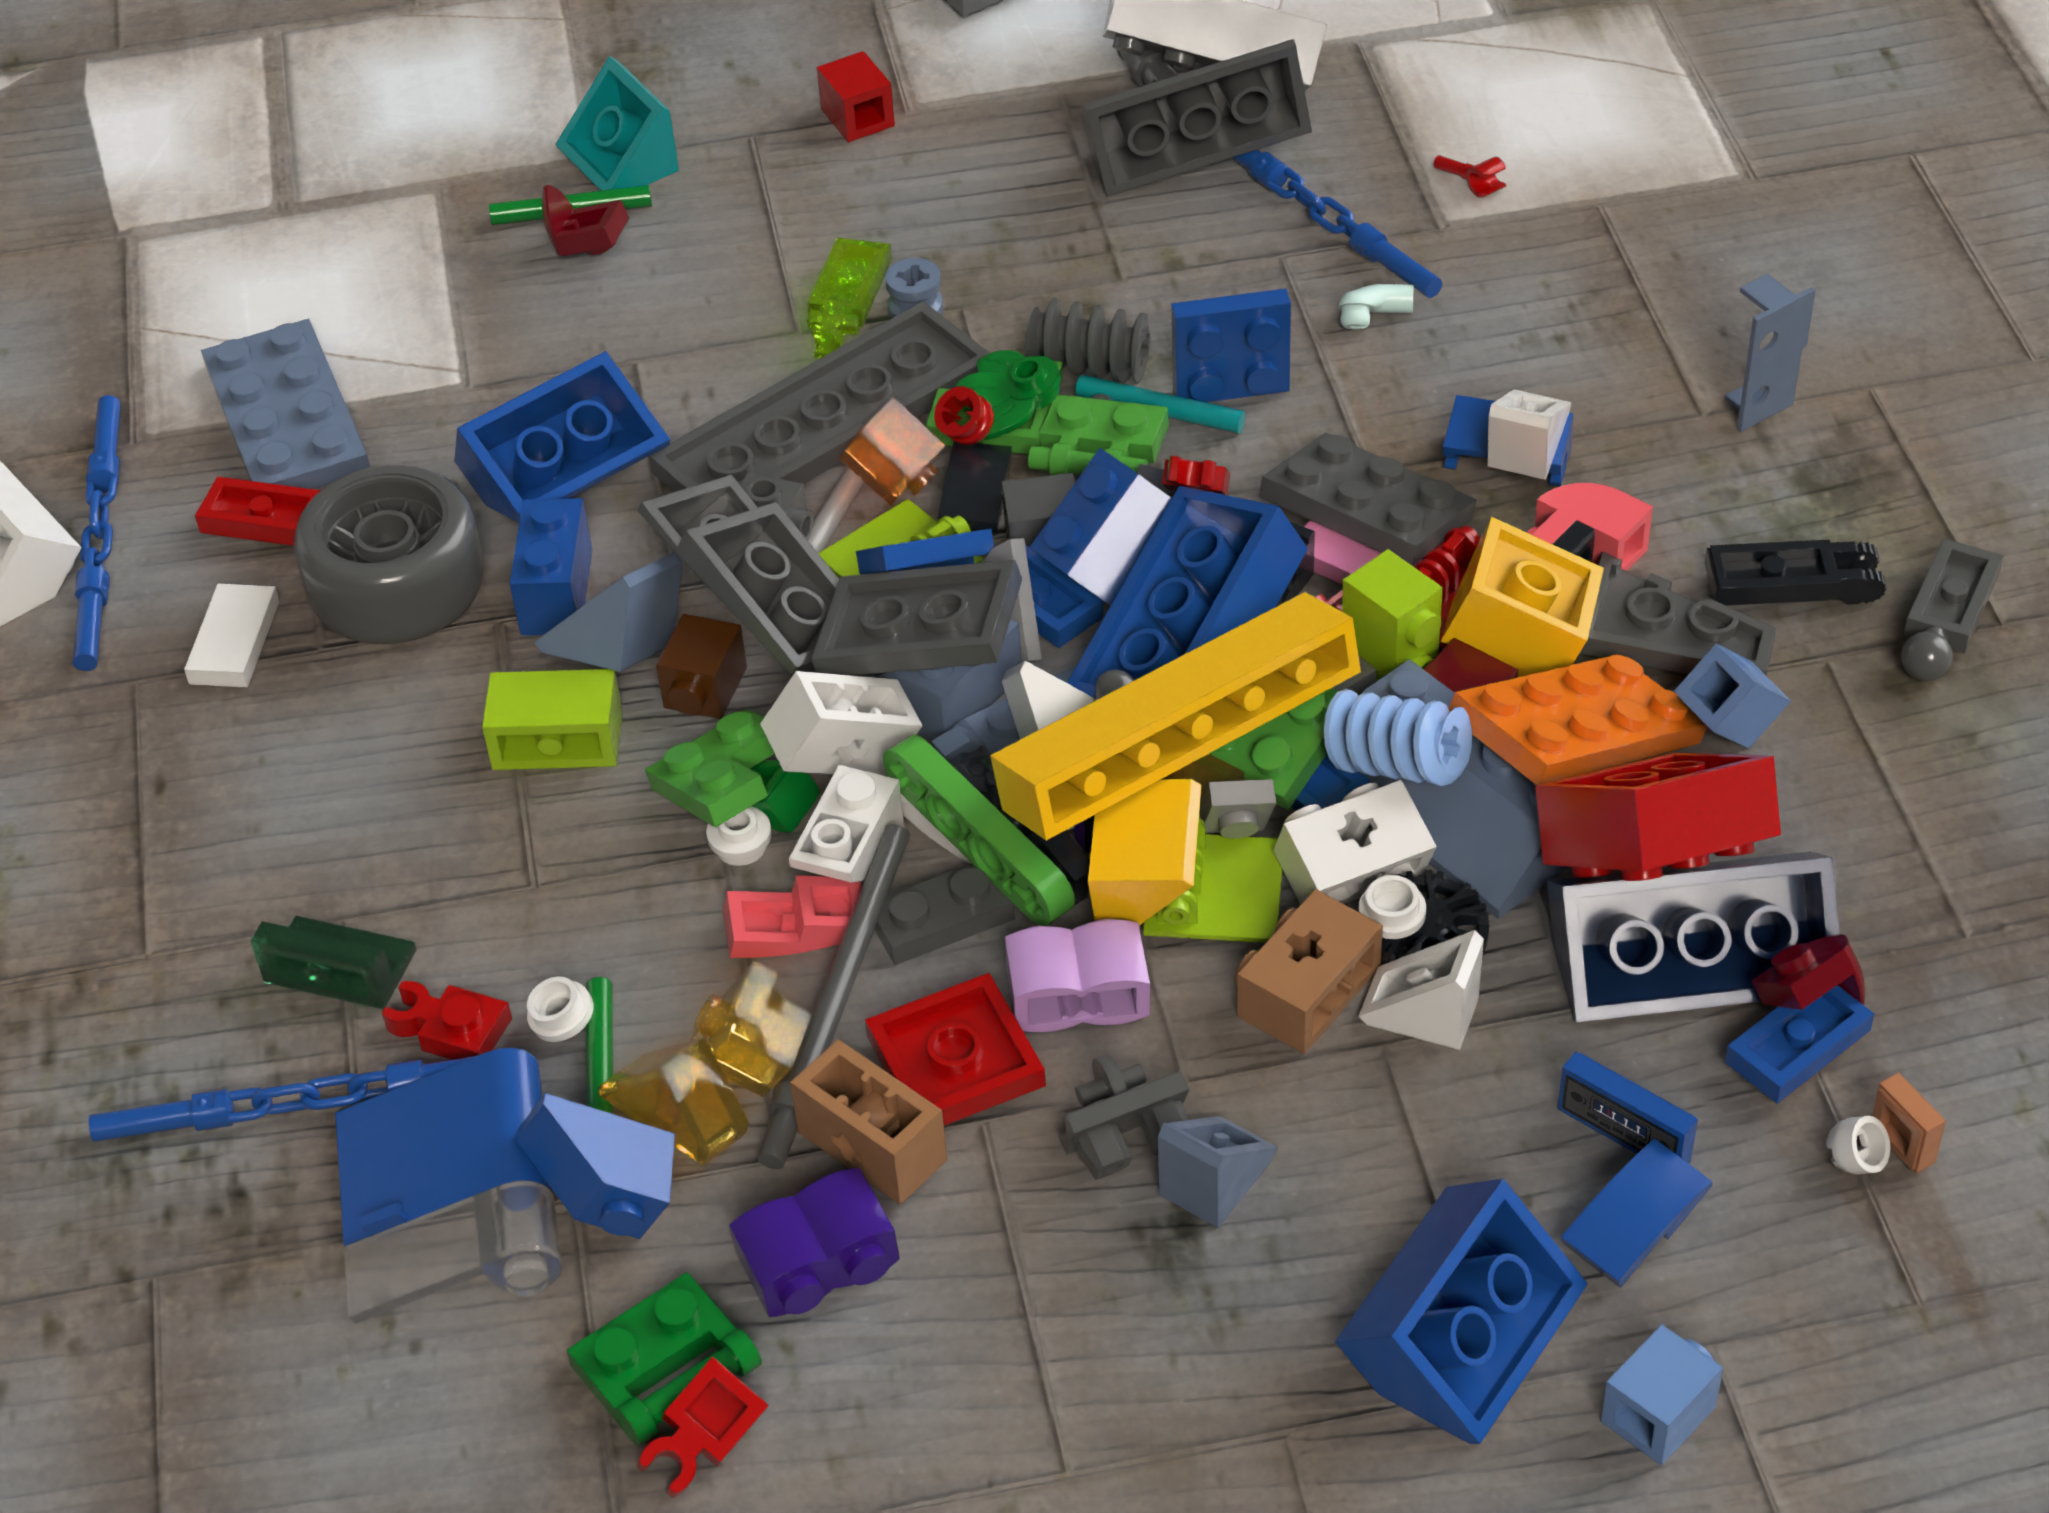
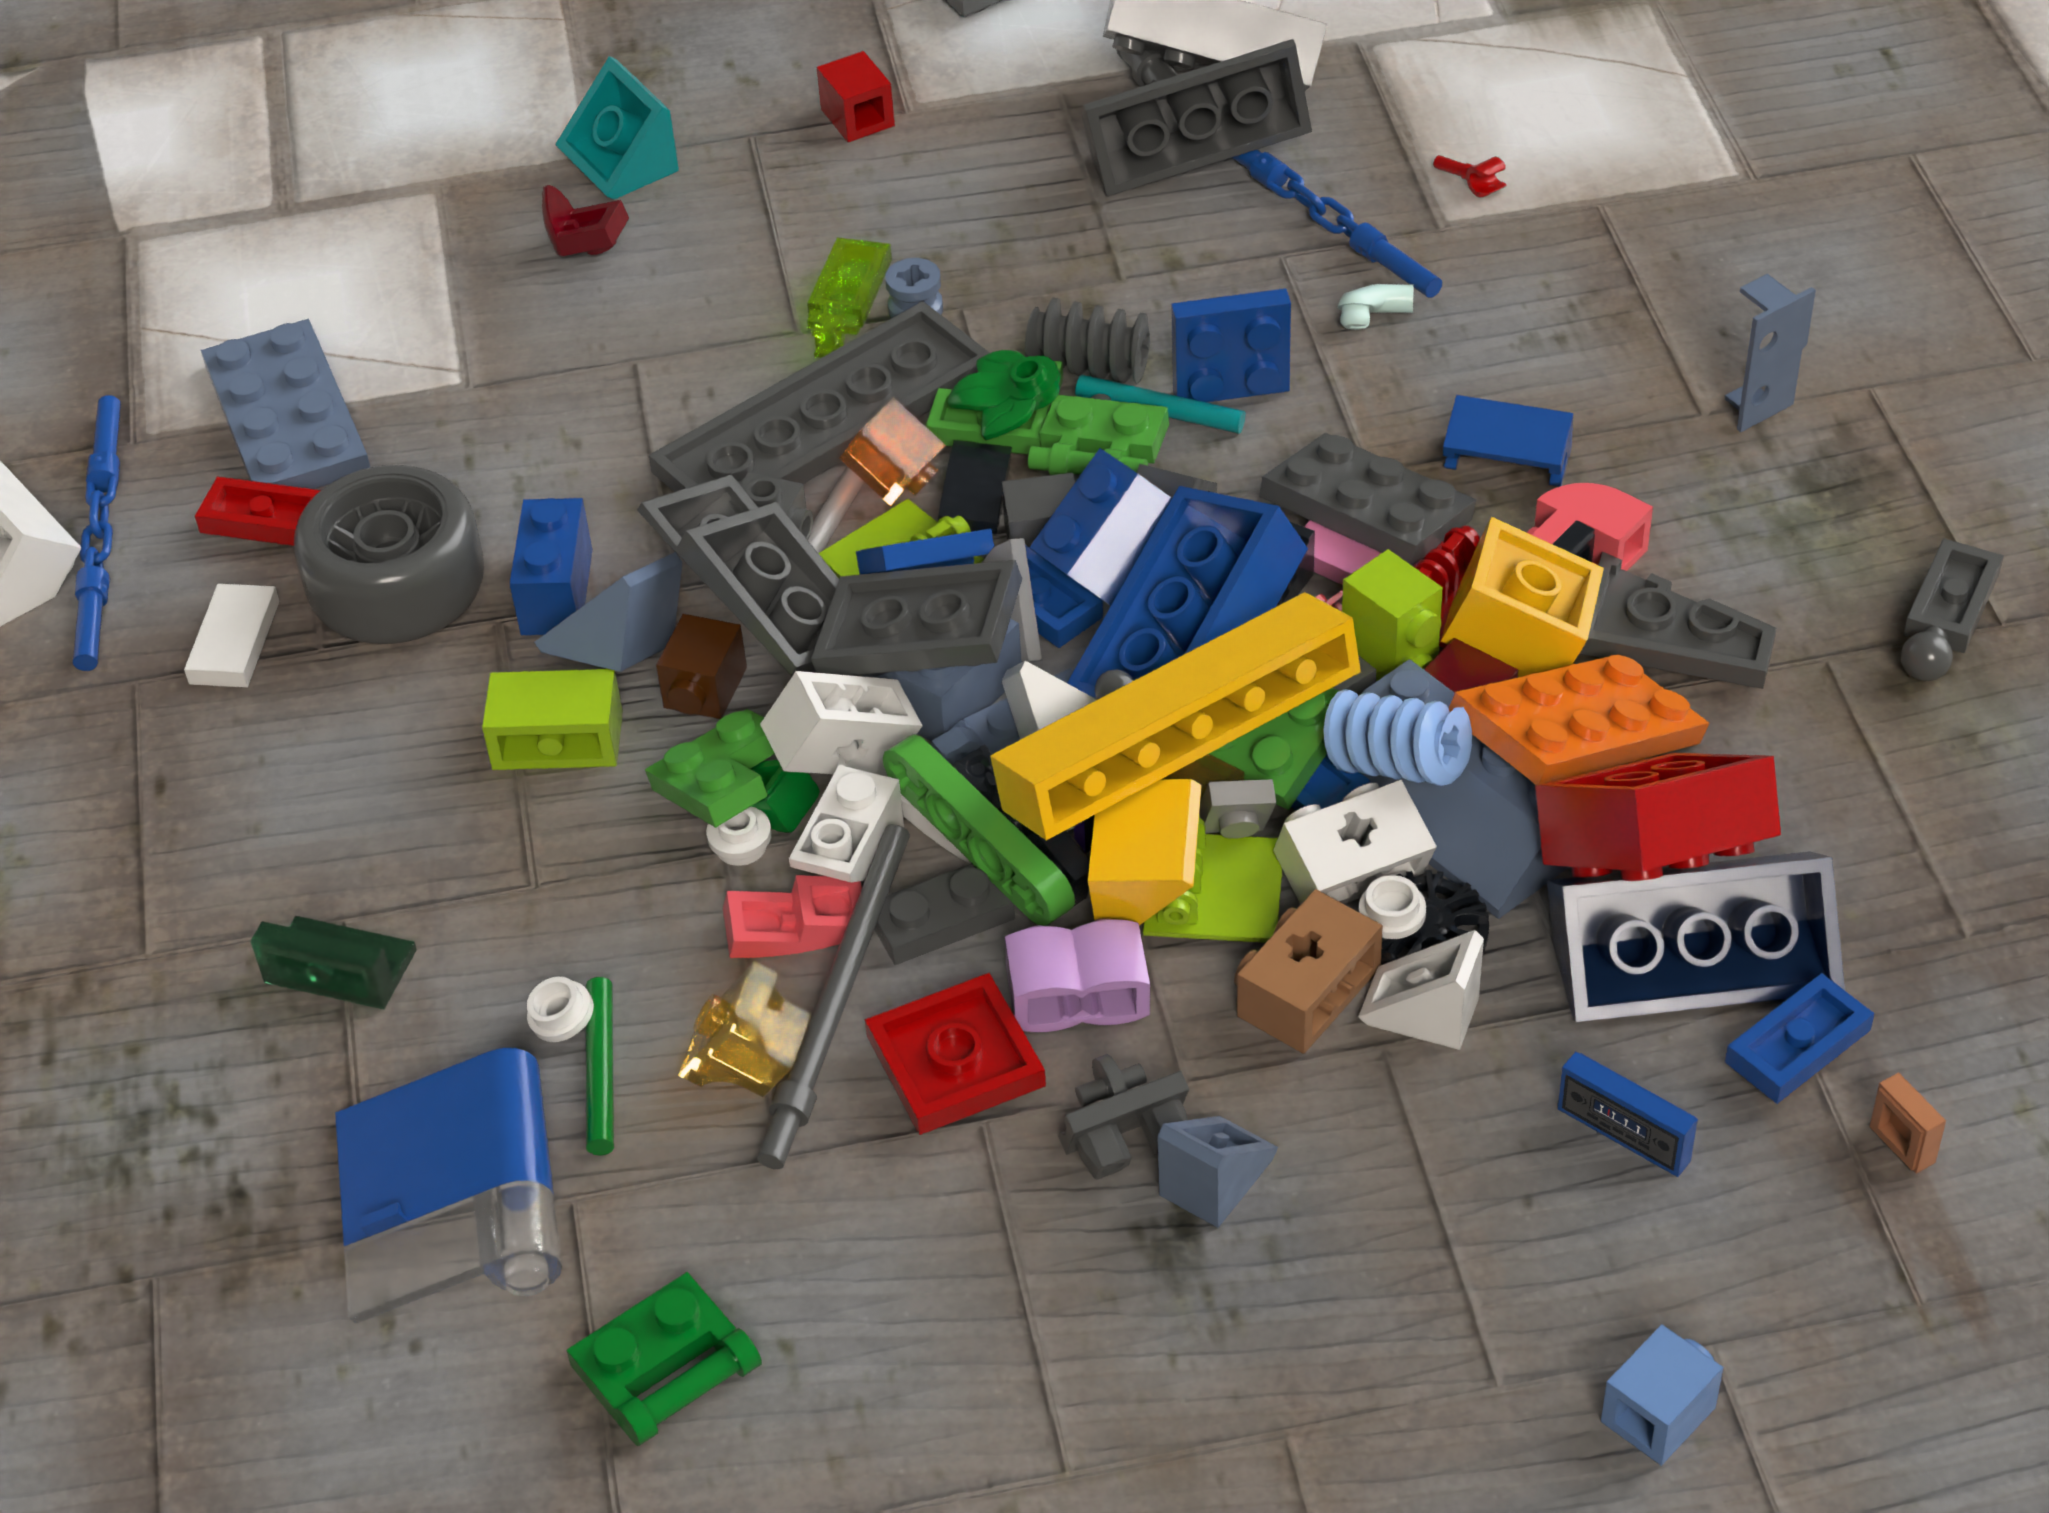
(216, 1107): blue piece -> none
(450, 1027): red plate -> none
(532, 208): green bar -> none
(558, 438): blue slope -> none
(600, 1164): blue slope -> none
(682, 1094): clear yellow slope -> none
(707, 1420): red plate -> none
(815, 1242): dark purple brick -> none
(869, 1121): medium nougat brick -> none
(951, 403): red bush -> none
(1195, 475): red plate -> none
(1463, 1310): blue slope -> none
(1525, 432): white slope -> none
(1635, 1211): blue slope -> none
(1732, 696): medium blue brick -> none
(1794, 572): black hinge -> none
(1809, 971): dark red plate -> none
(1864, 1159): white hinge -> none

